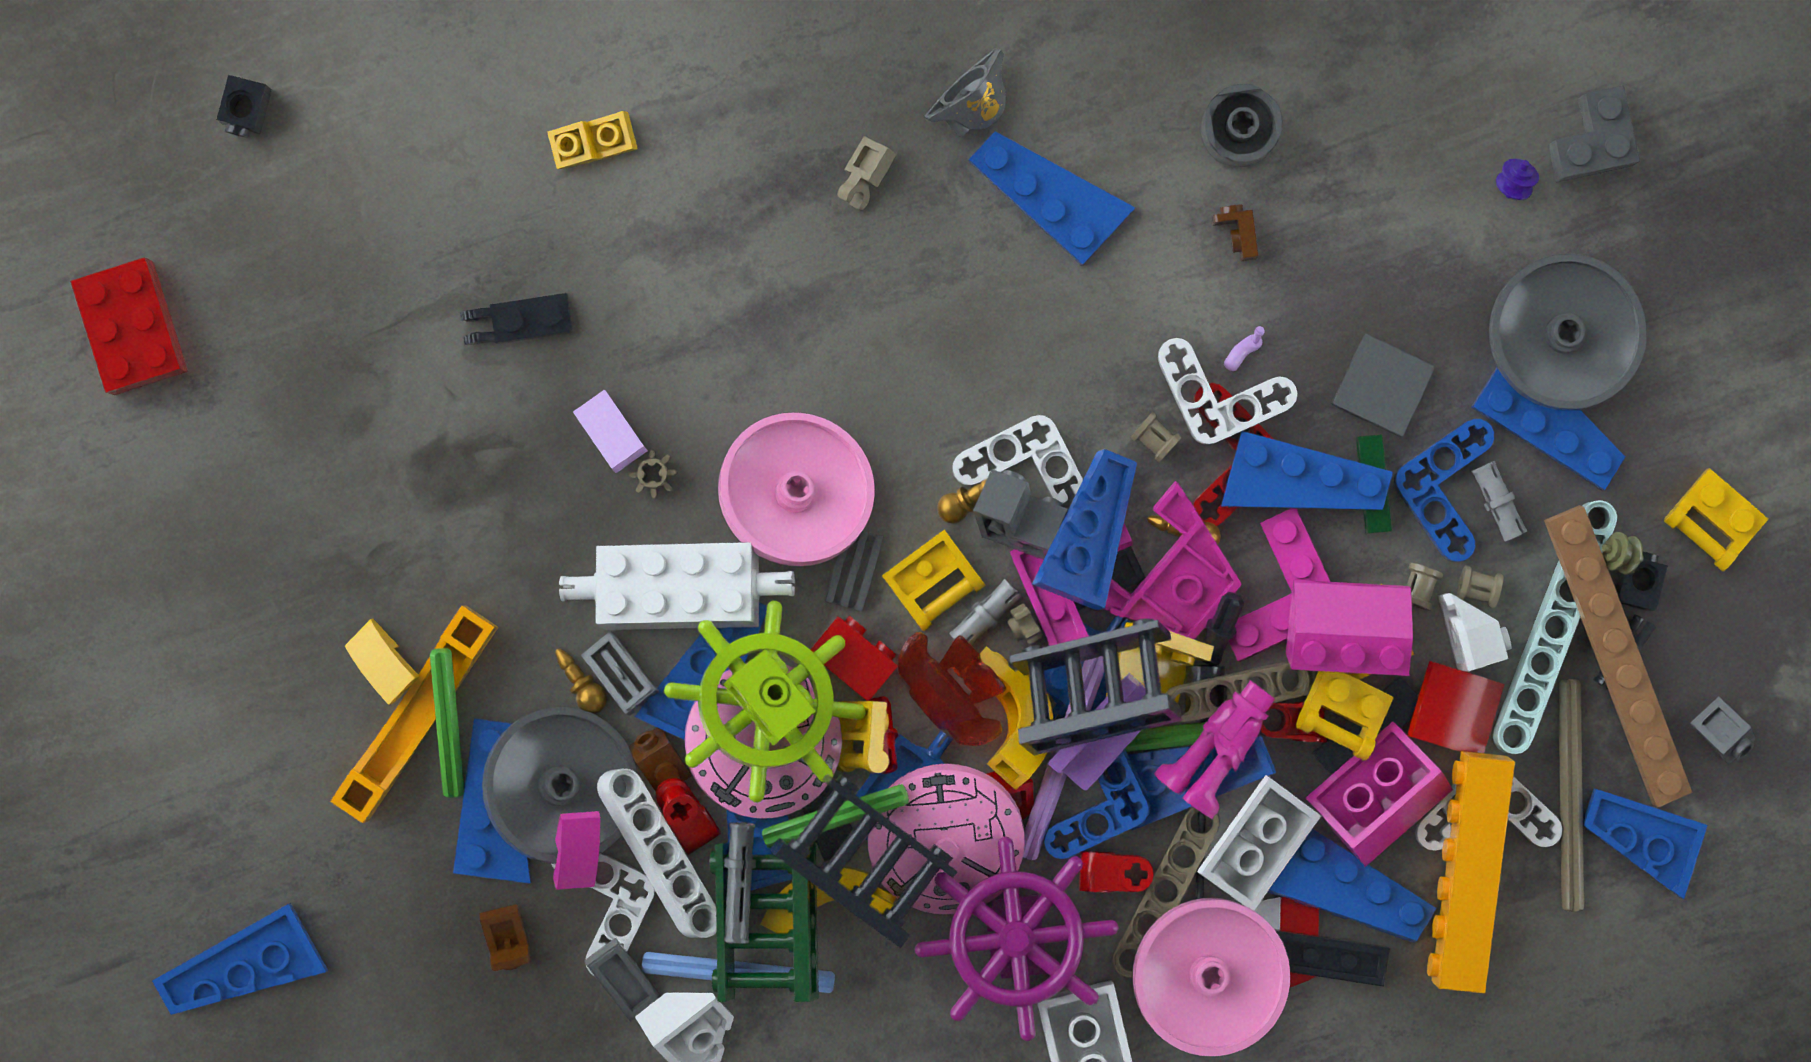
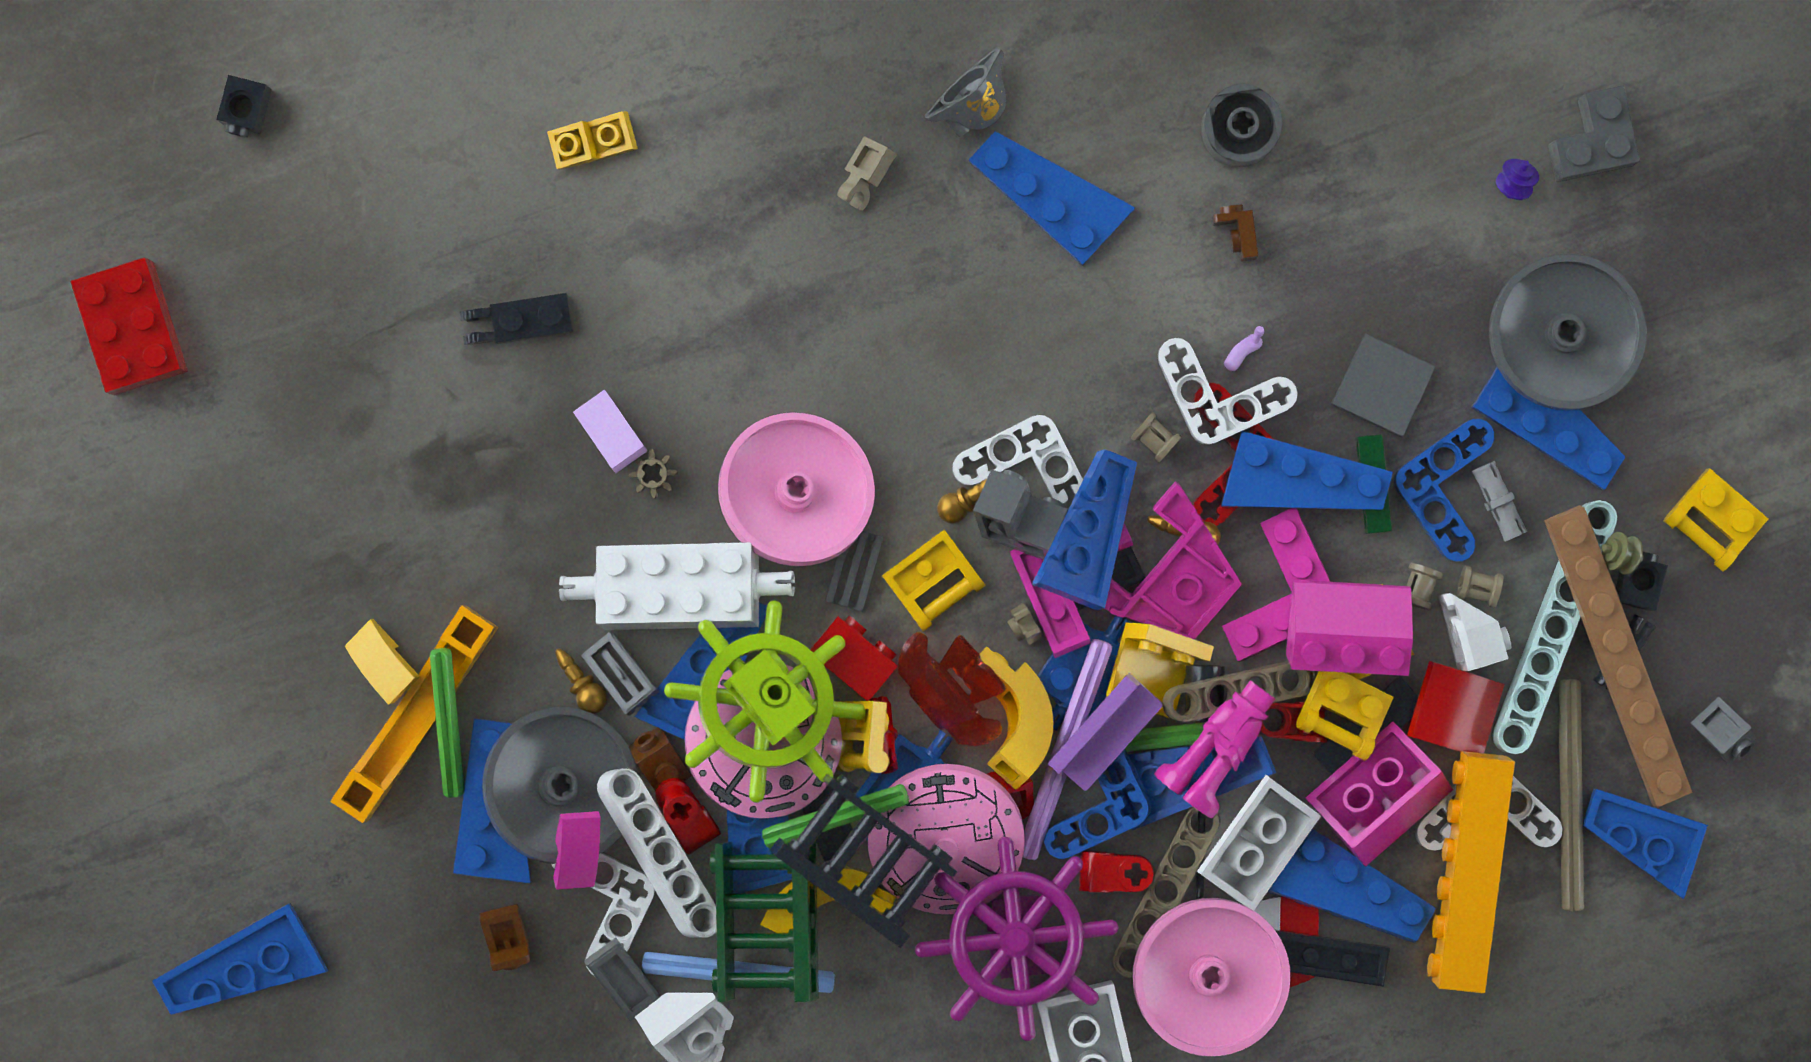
(739, 882): dark grey pin -> none
(987, 612): light grey pin -> none
(1117, 716): black fence -> none
(1222, 626): black axle -> none

